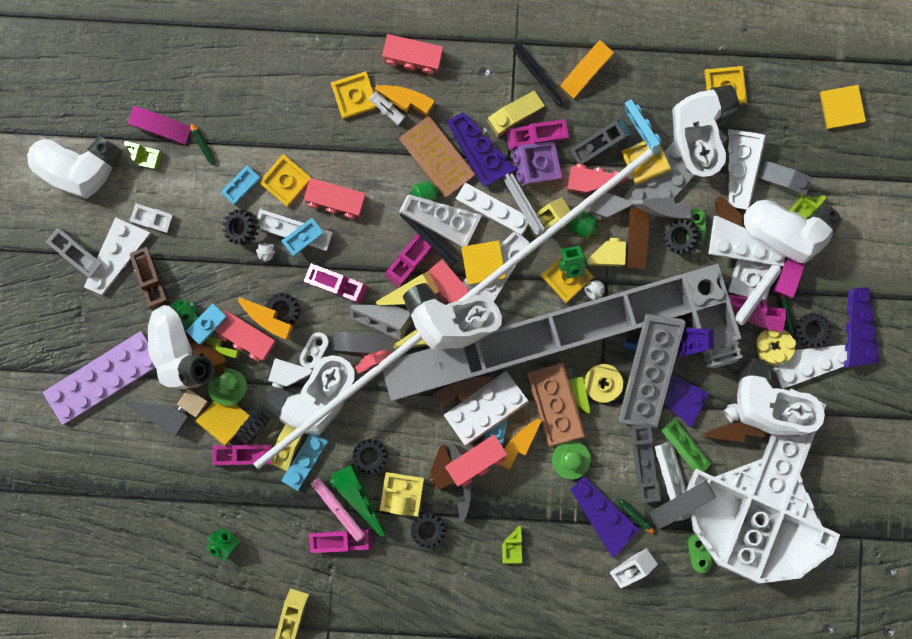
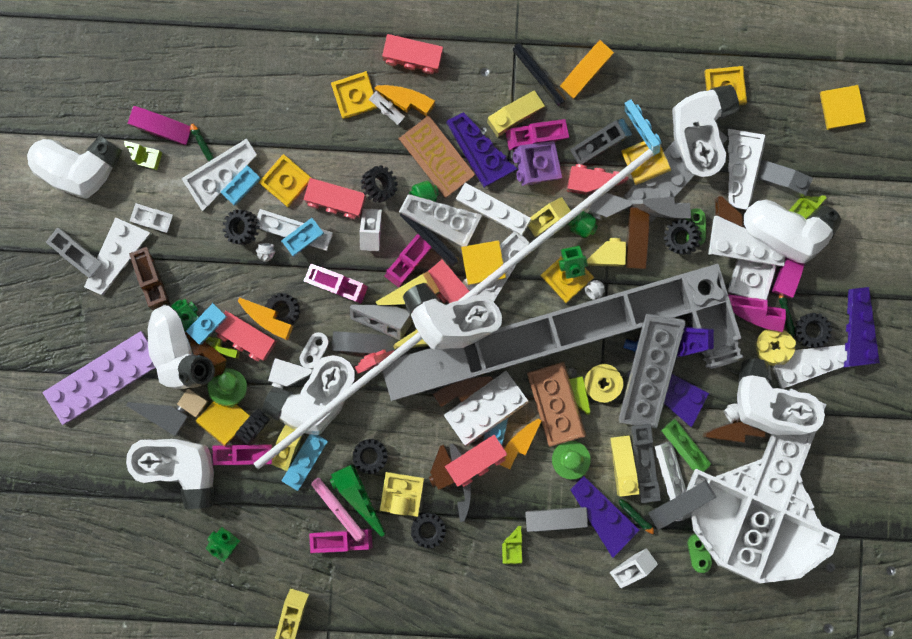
(175, 462): none -> white piece
(215, 175): none -> white wing
(370, 229): none -> white slope
(386, 179): none -> black tyre
(524, 204): light grey axle -> none
(556, 519): none -> light grey slope
(624, 466): none -> light yellow slope
(757, 295): white axle -> none

